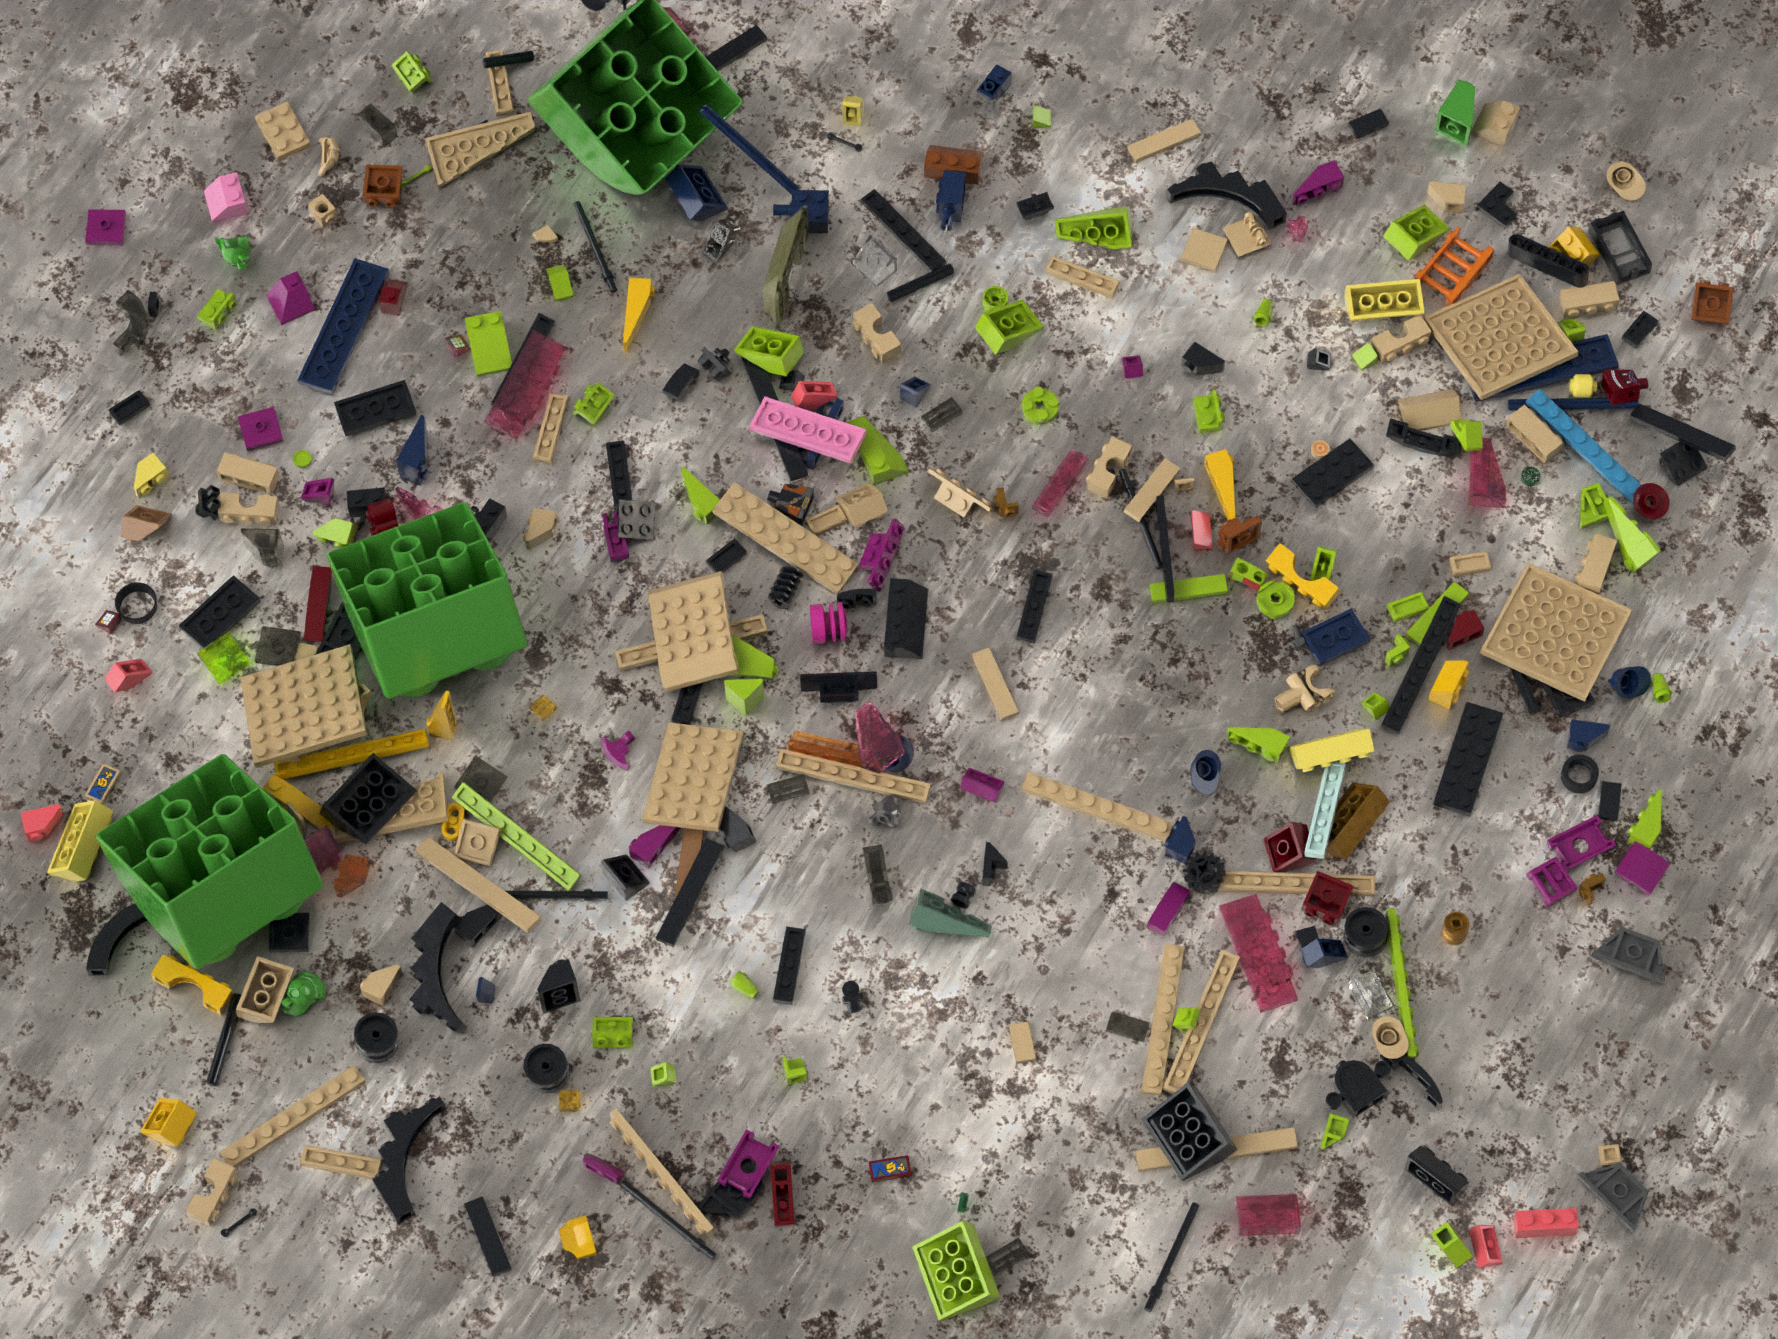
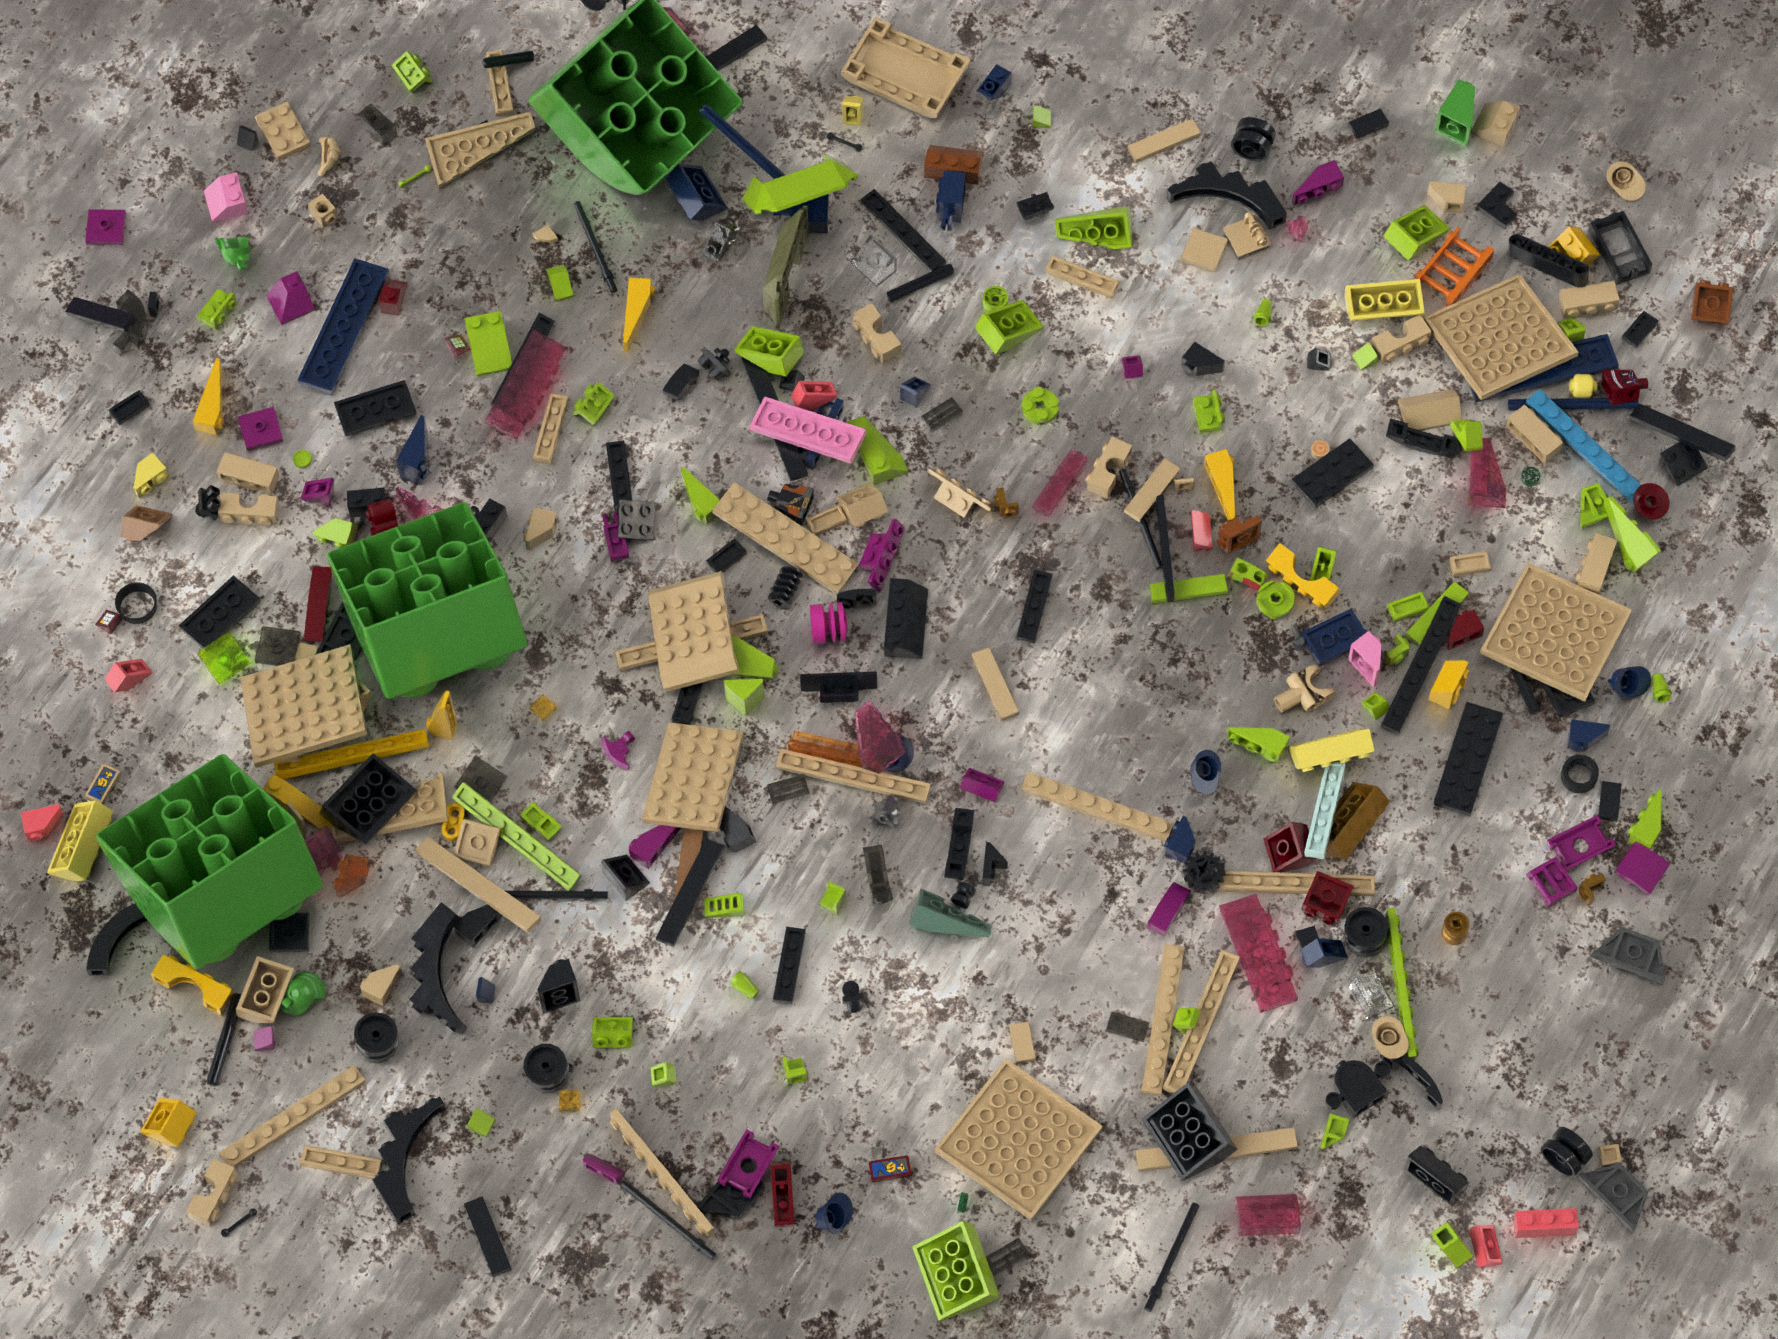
(100, 314): none -> black tile
(209, 411): none -> yellow slope
(247, 138): none -> black slope
(264, 545): clear smoke slope -> none
(264, 1039): none -> magenta slope
(383, 185): dark orange plate -> none
(480, 1122): none -> lime slope
(540, 821): none -> lime slope
(577, 1238): yellow slope -> none
(730, 898): none -> lime slope
(798, 186): none -> lime slope
(833, 897): none -> lime panel
(835, 1213): none -> dark blue piece
(904, 69): none -> tan slope
(959, 844): none -> black slope
(1018, 1139): none -> tan plate
(1253, 139): none -> black wheel
(1365, 656): none -> bright pink slope
(1566, 1152): none -> black wheel

